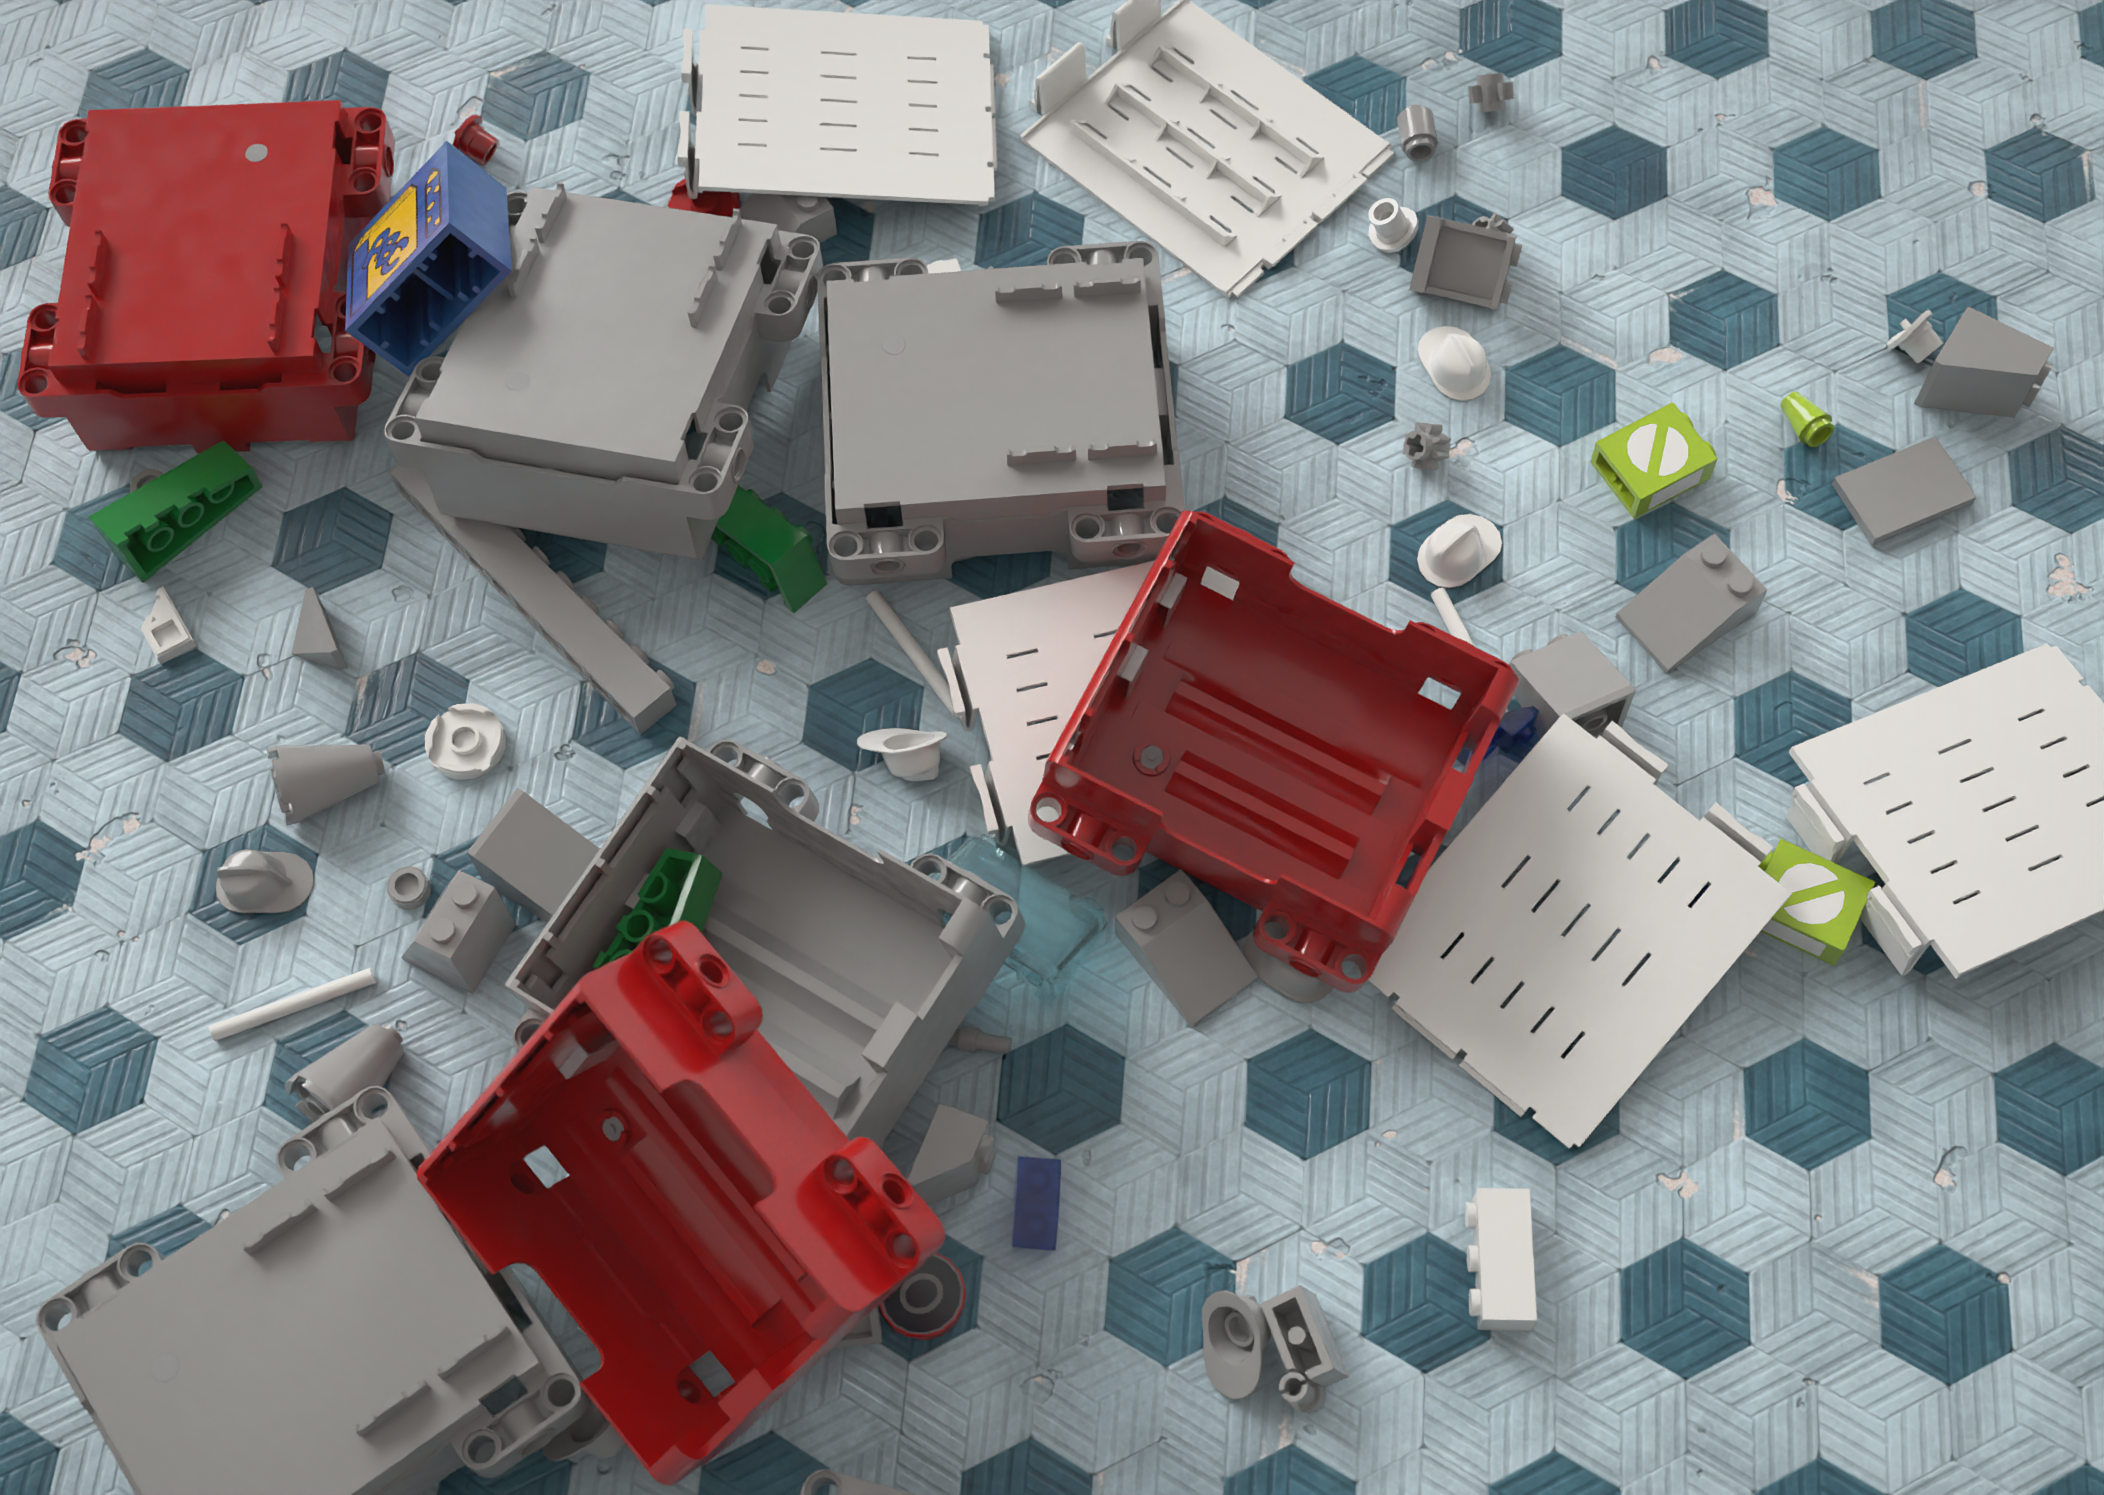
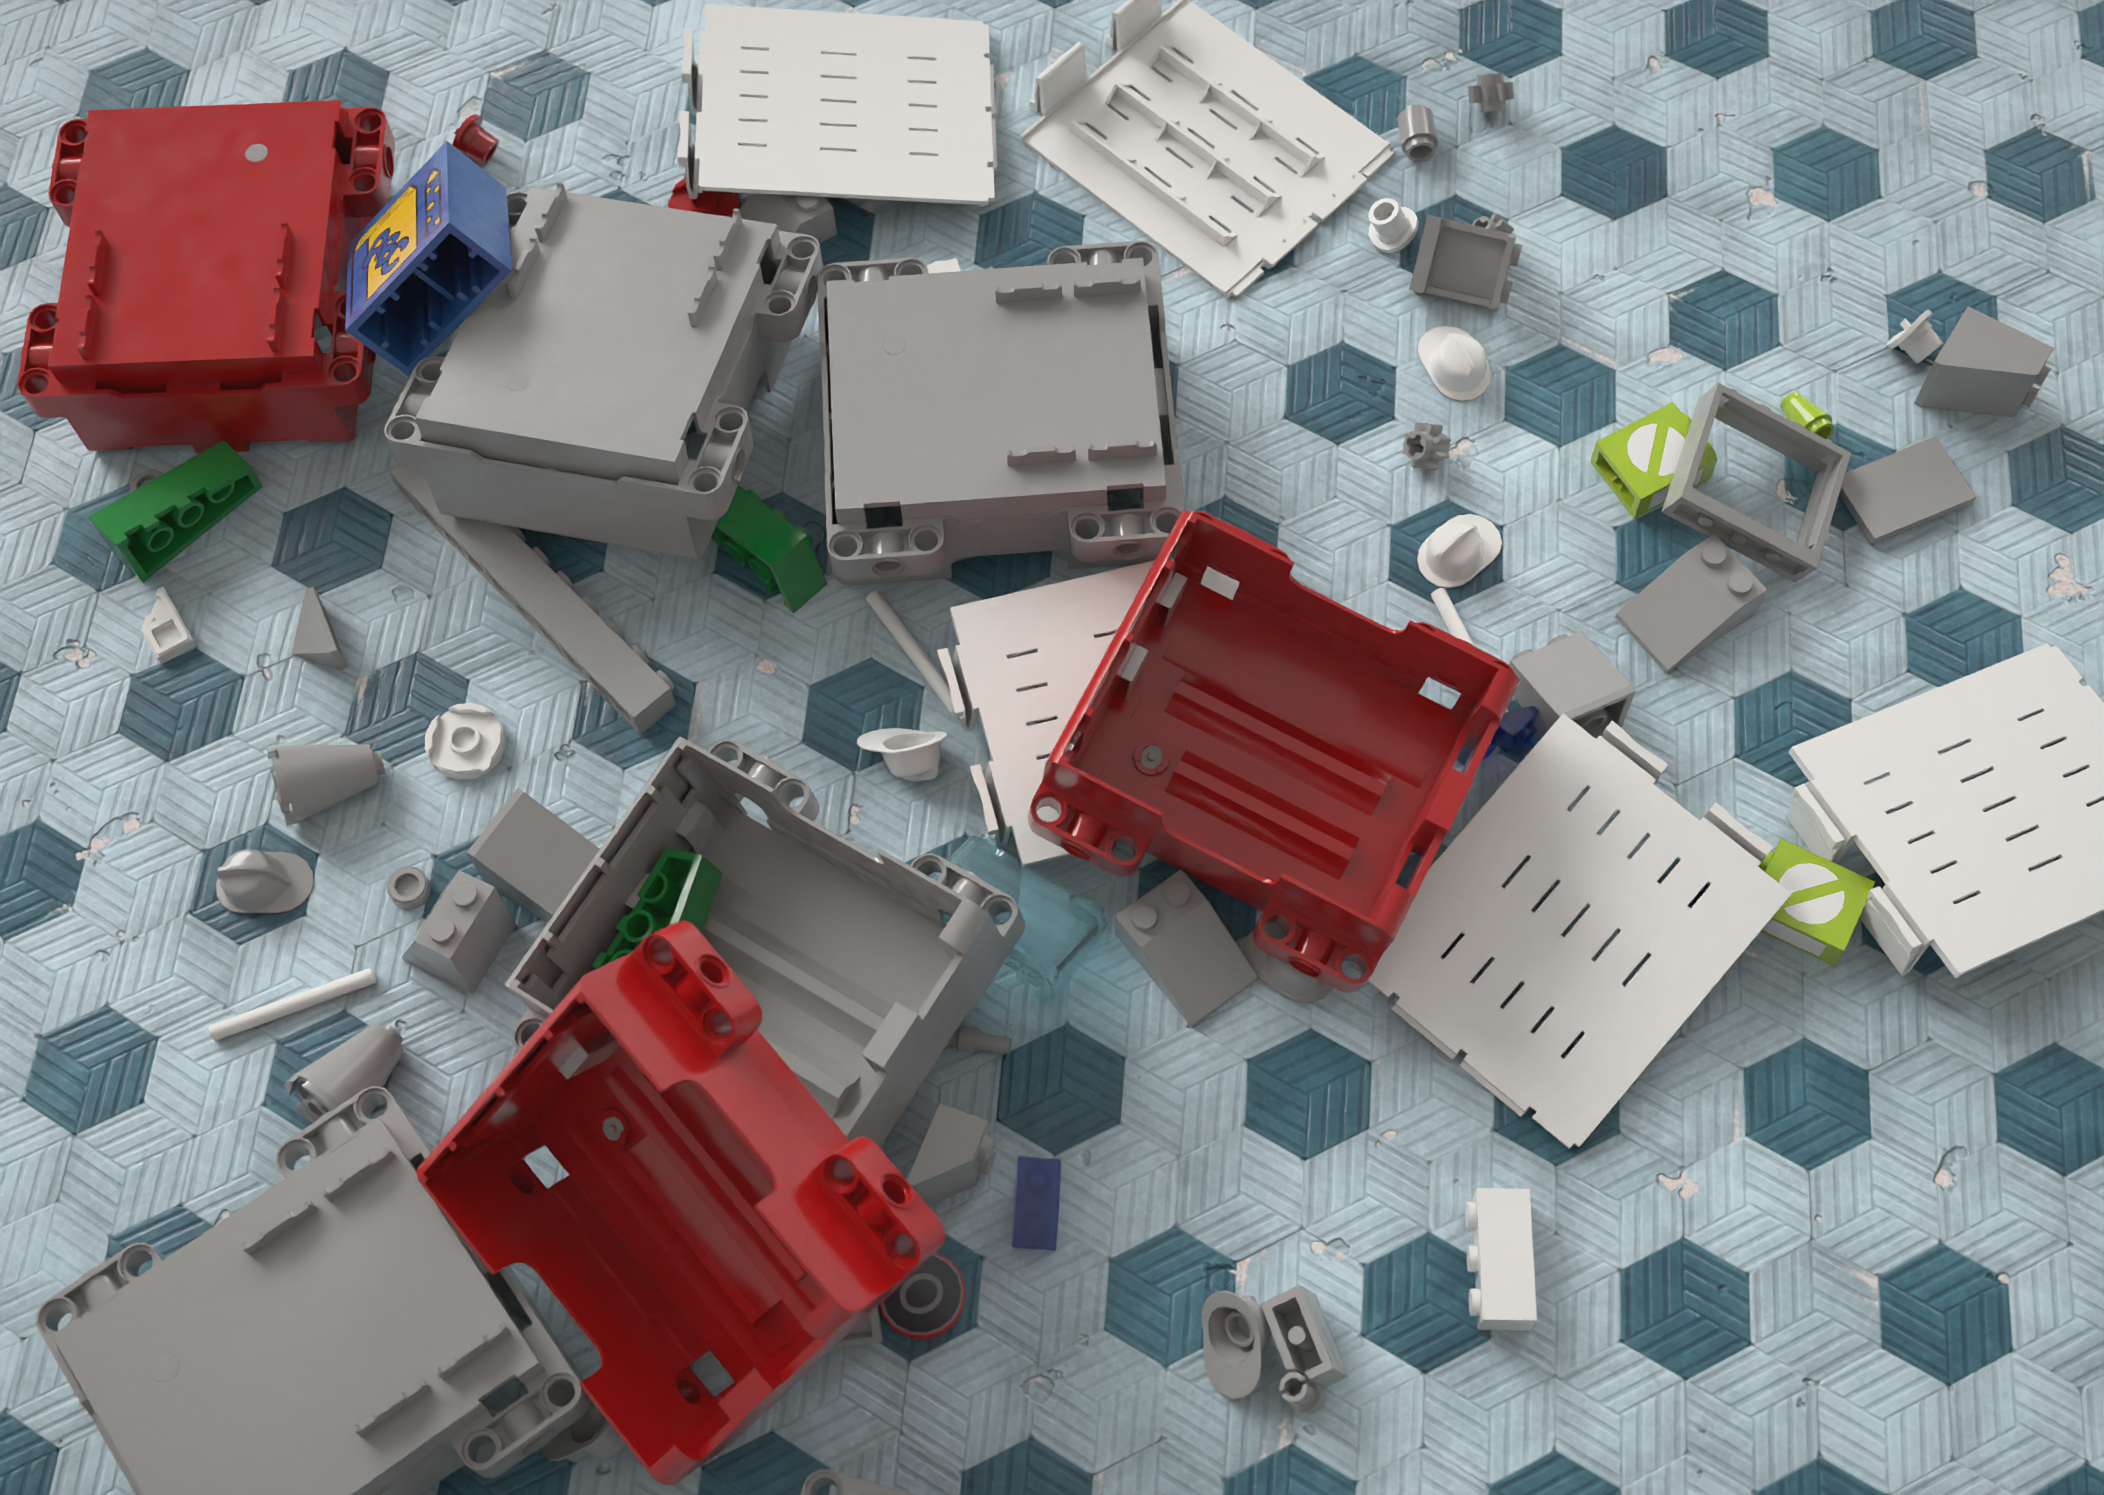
(1734, 528): none -> light grey window

